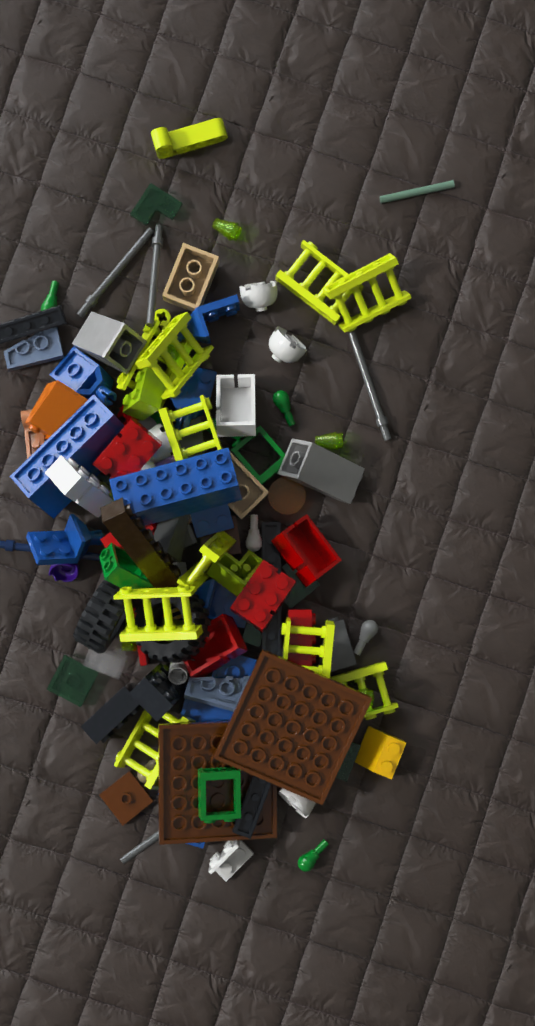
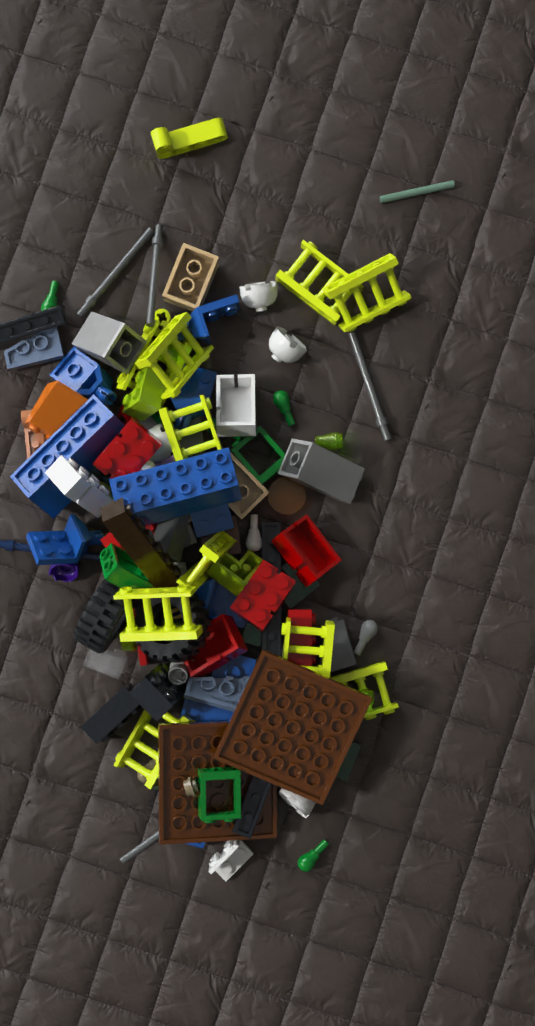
(72, 681): clear green plate -> none
(126, 797): reddish brown plate -> none
(155, 200): clear green plate -> none
(191, 787): none -> dark tan plate
(228, 229): clear neon green cone -> none
(380, 752): yellow slope -> none

